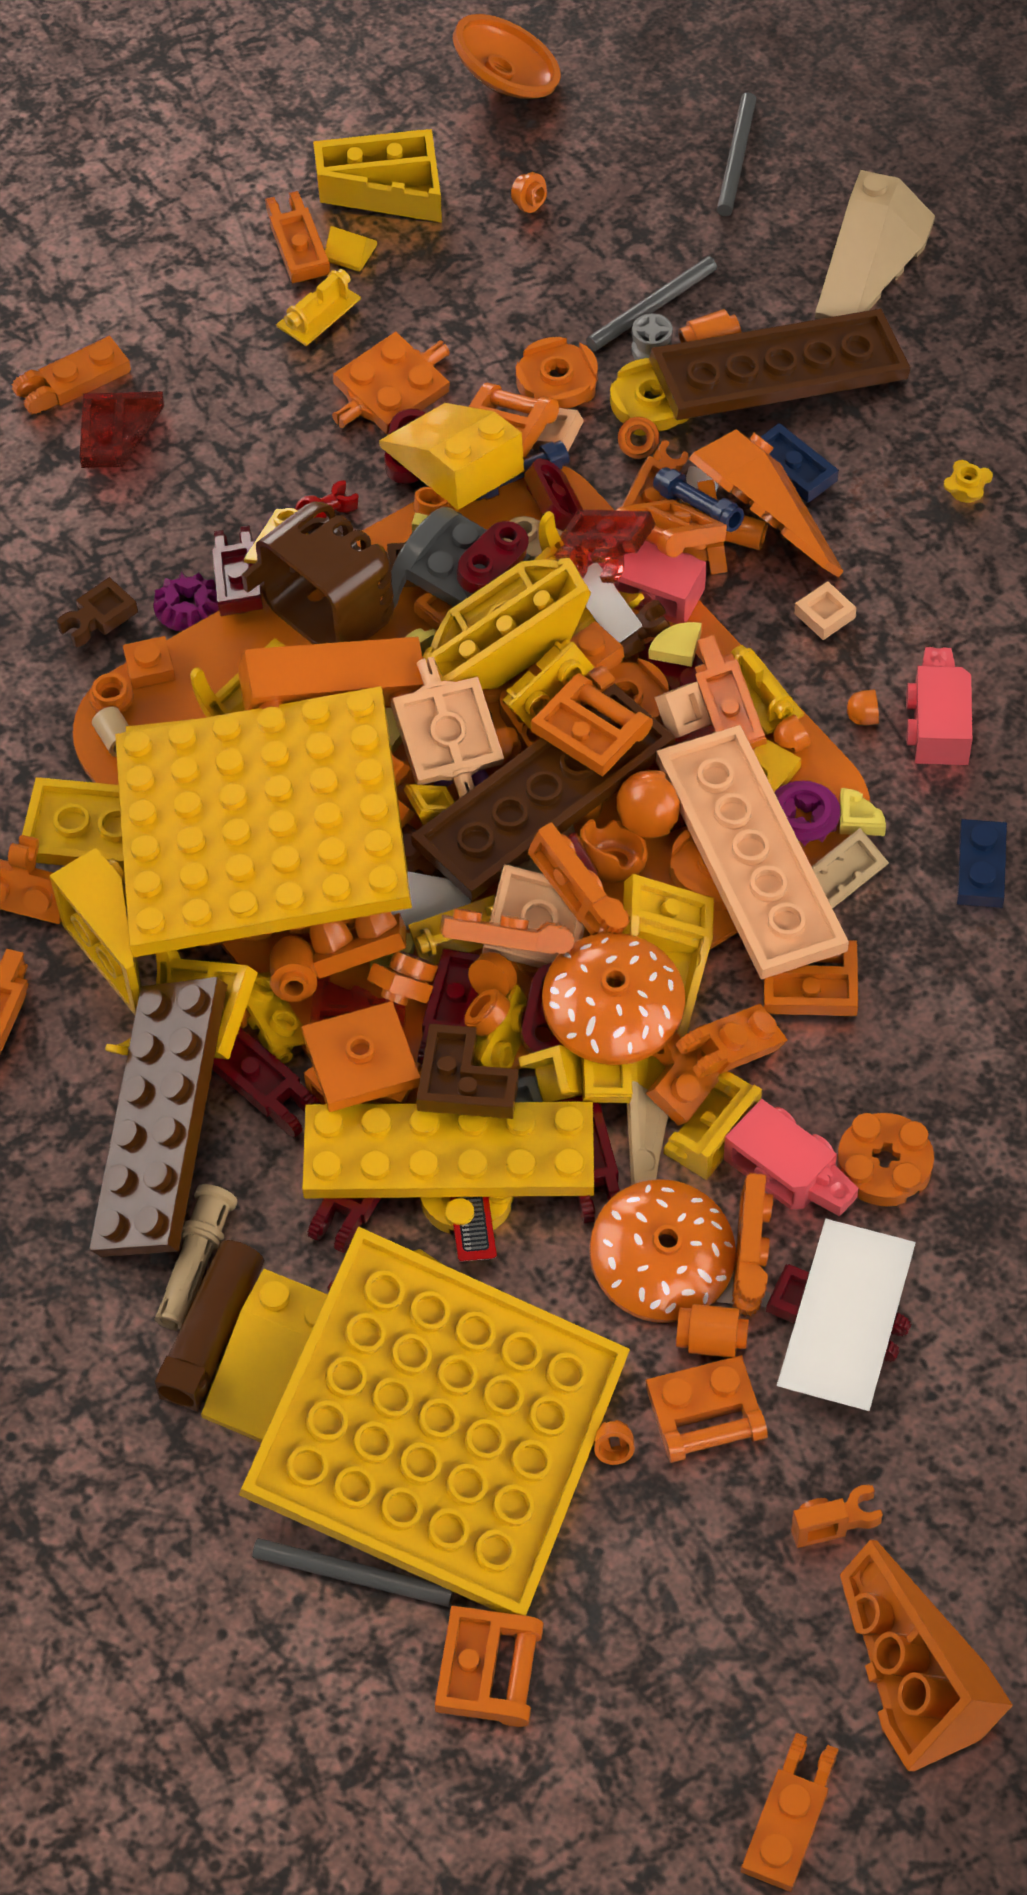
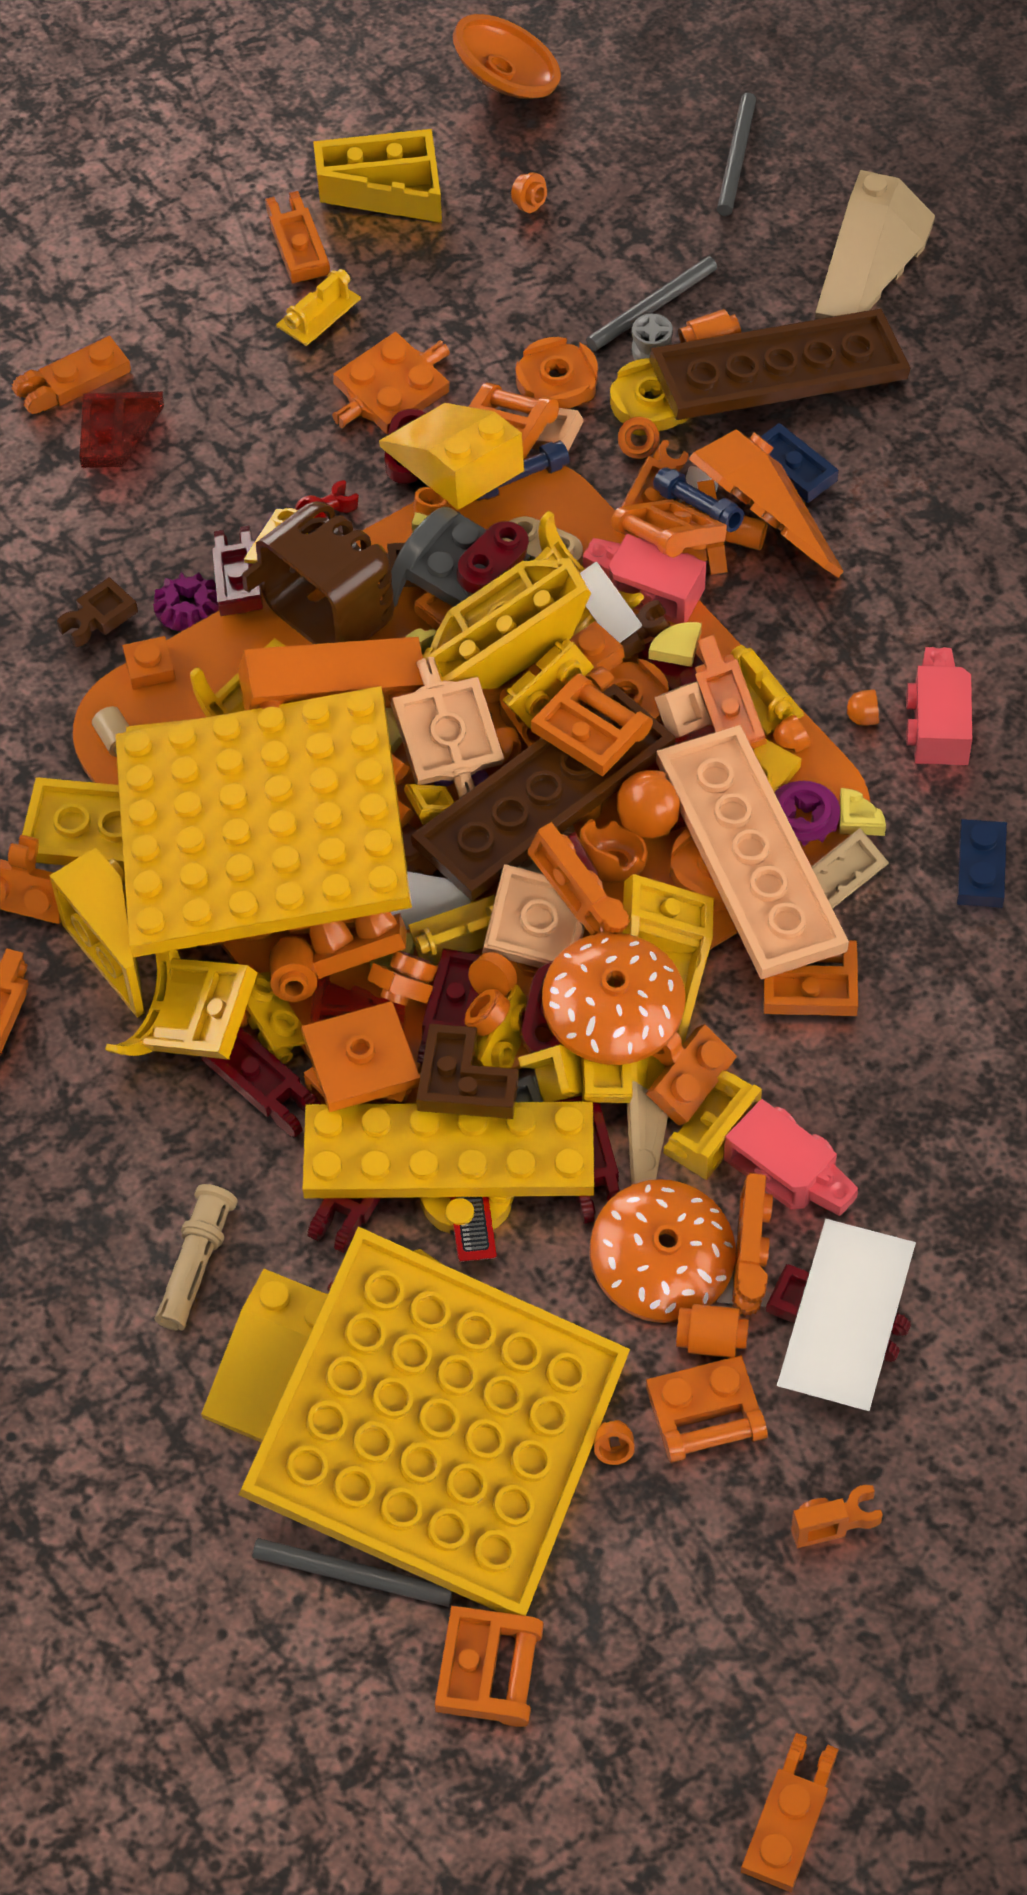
(111, 685): orange plate -> none
(159, 1118): plate -> none
(208, 1325): reddish brown piece -> none
(348, 248): yellow slope -> none
(510, 932): orange hinge -> none
(552, 491): dark red plate -> none
(606, 536): clear red plate -> none
(733, 1040): orange hinge -> none
(825, 610): light nougat plate -> none
(893, 1134): orange plate -> none
(927, 1675): orange wedge -> none
(967, 481): yellow plate -> none

